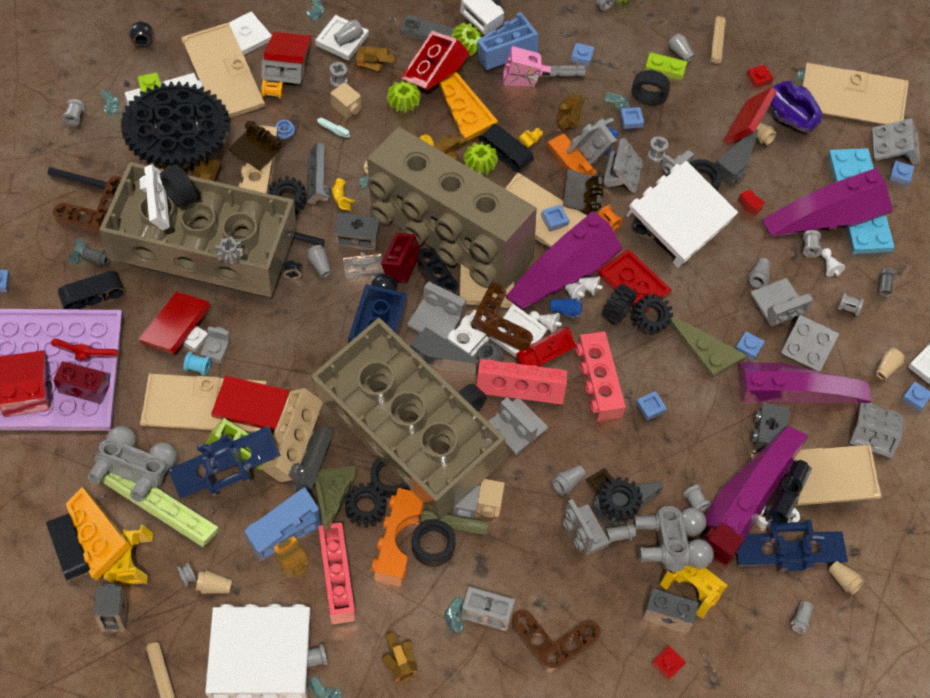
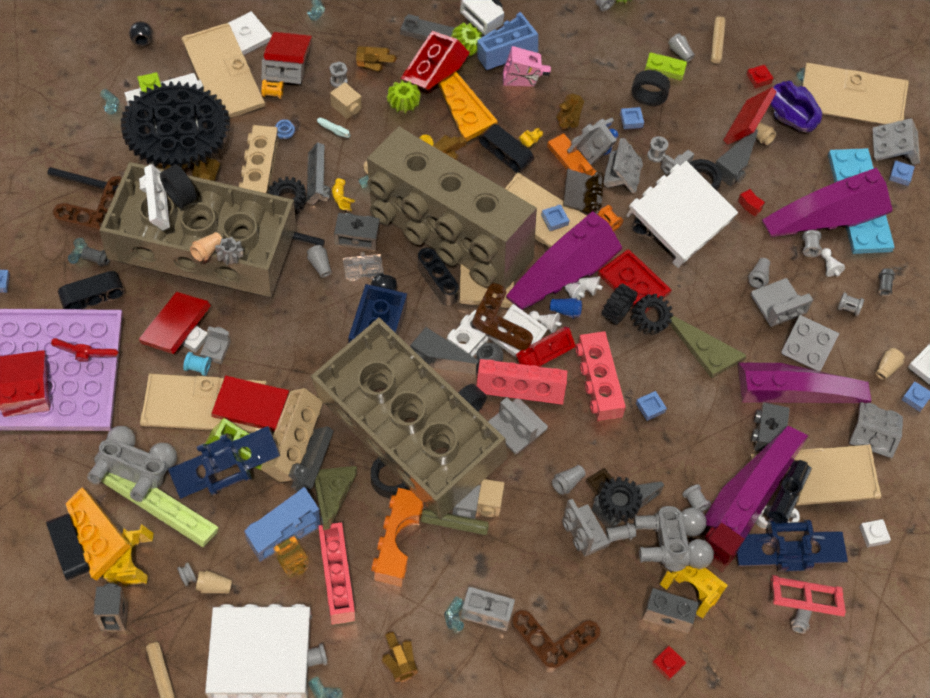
(73, 112): light grey bush -> none
(81, 382): dark red brick -> none
(205, 247): none -> light nougat cone
(256, 145): dark brown hinge -> none
(292, 269): black bush -> none
(344, 50): white plate -> none
(348, 32): light grey cone -> none
(363, 492): black tyre -> none
(401, 256): dark red brick -> none
(433, 526): black tyre -> none
(438, 311): light grey bracket -> none
(480, 158): lime gear -> none
(567, 71): light grey axle -> none
(582, 54): medium blue plate -> none
(618, 100): clear light blue arm -> none
(750, 345): medium blue plate -> none
(808, 604): none -> coral window
(847, 578): tan cone -> none
(875, 533): none -> white plate

